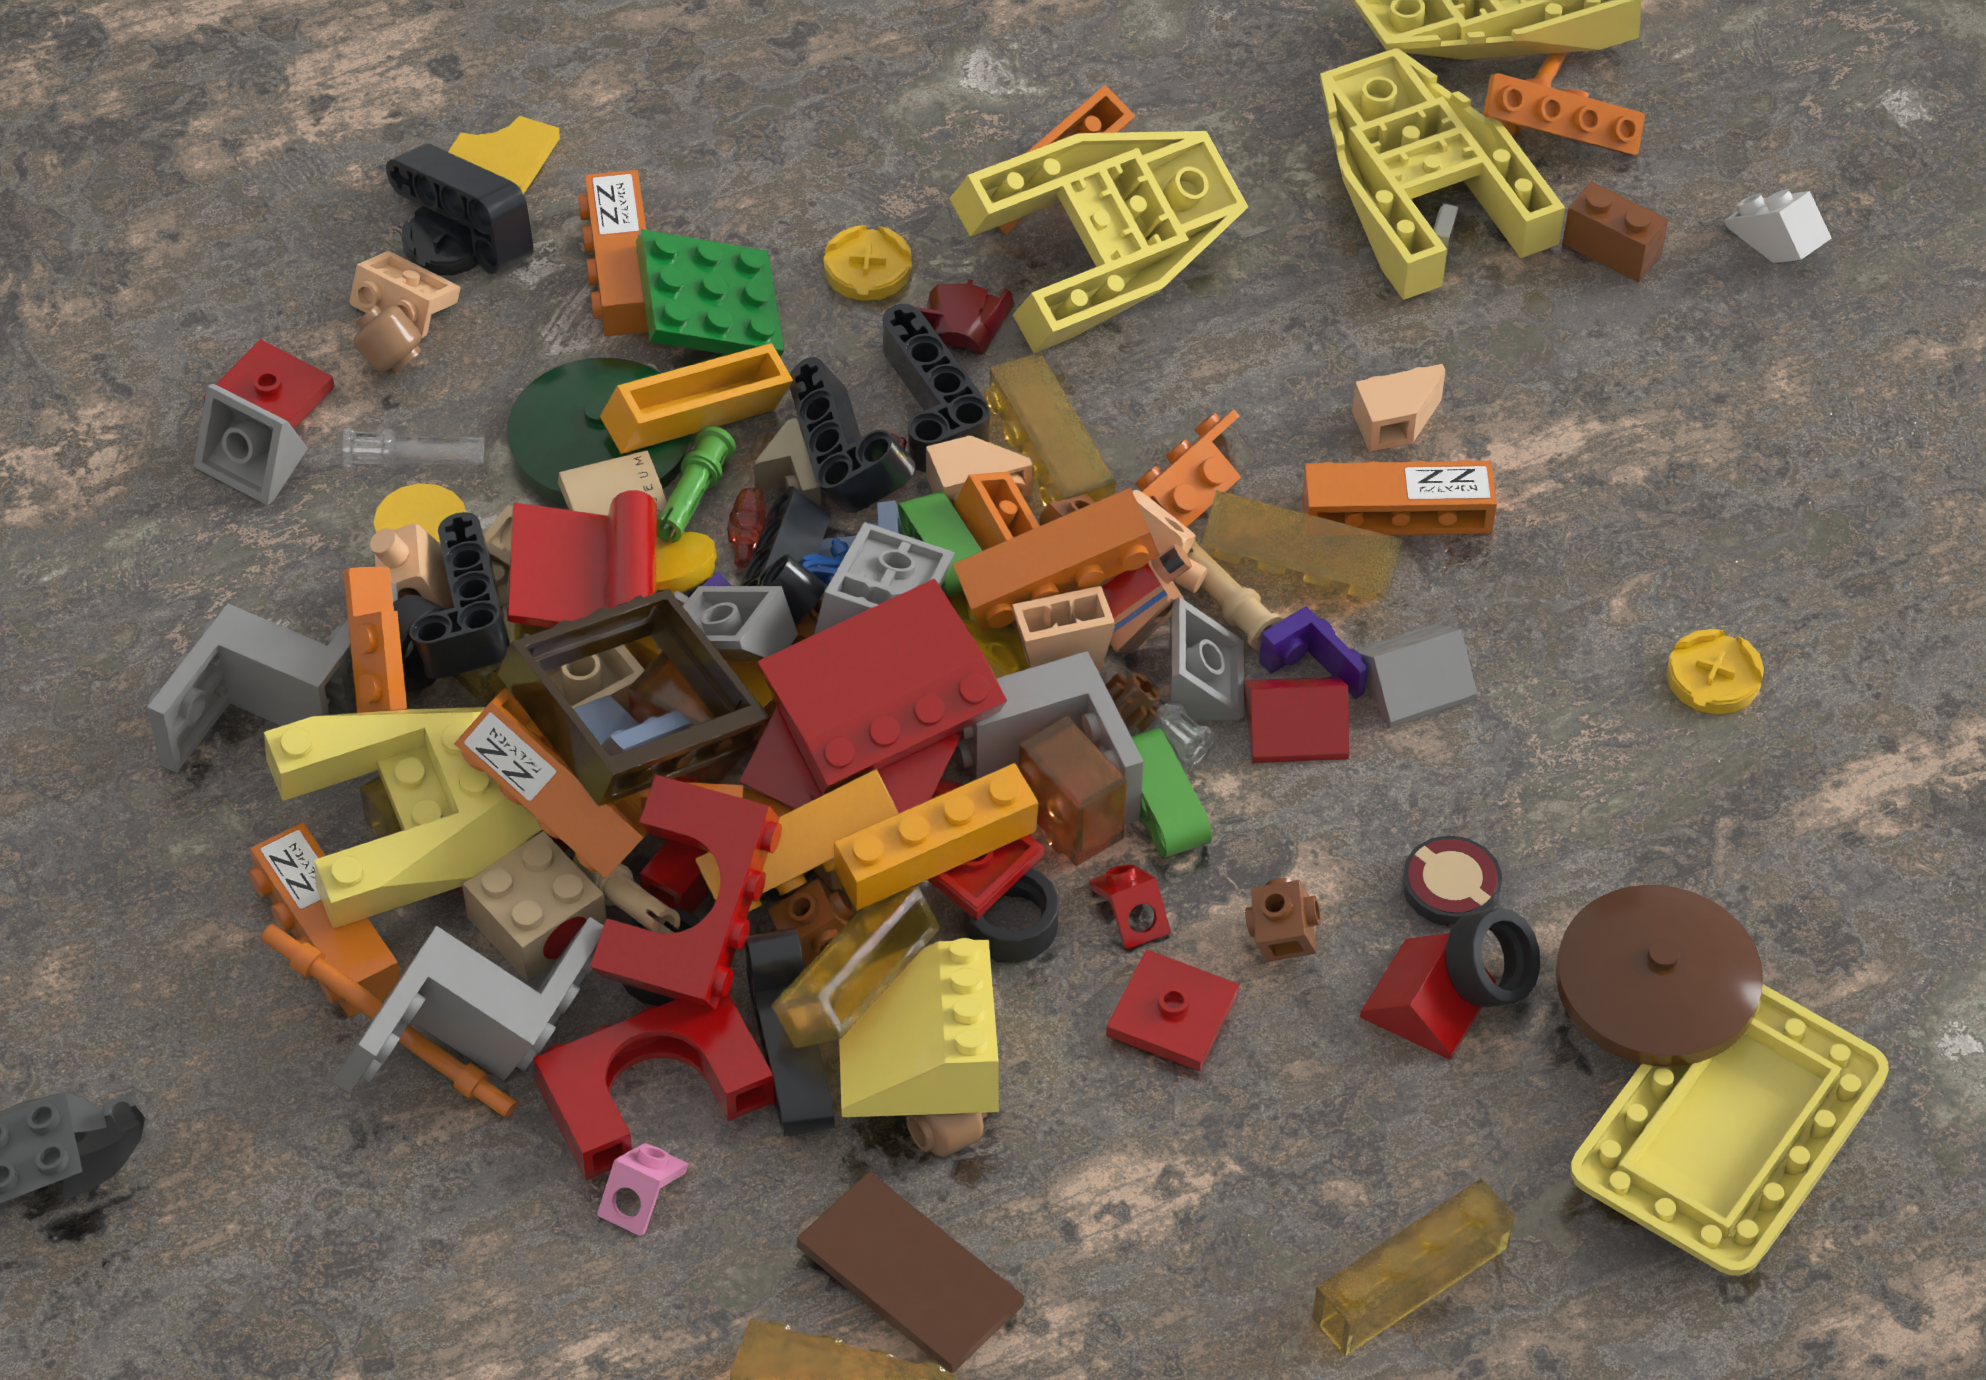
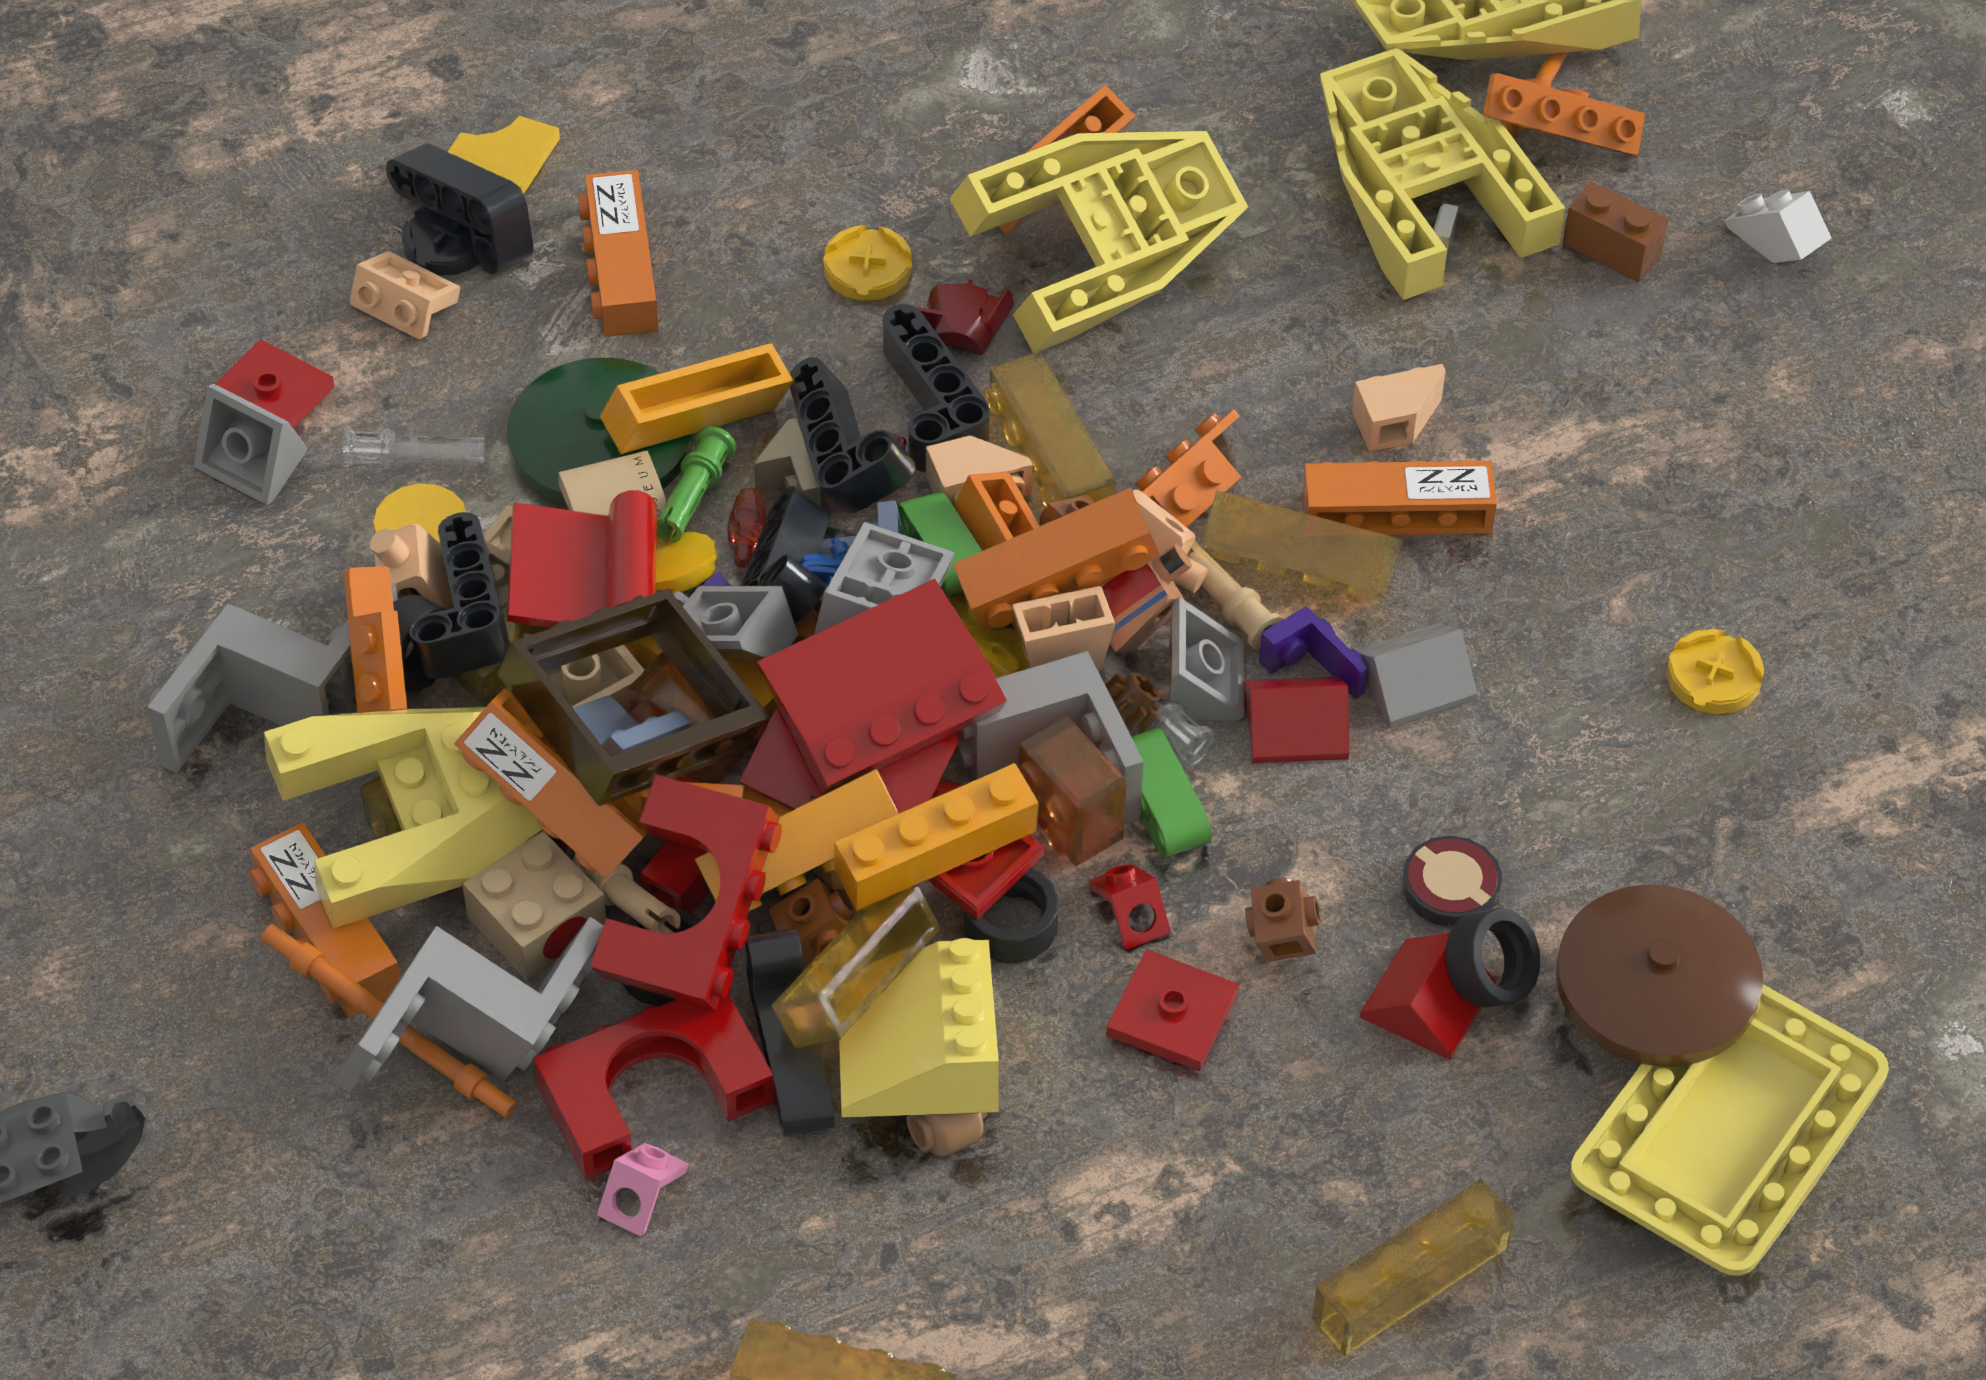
(387, 338): medium nougat head -> none
(707, 294): green plate -> none
(910, 1272): reddish brown tile -> none

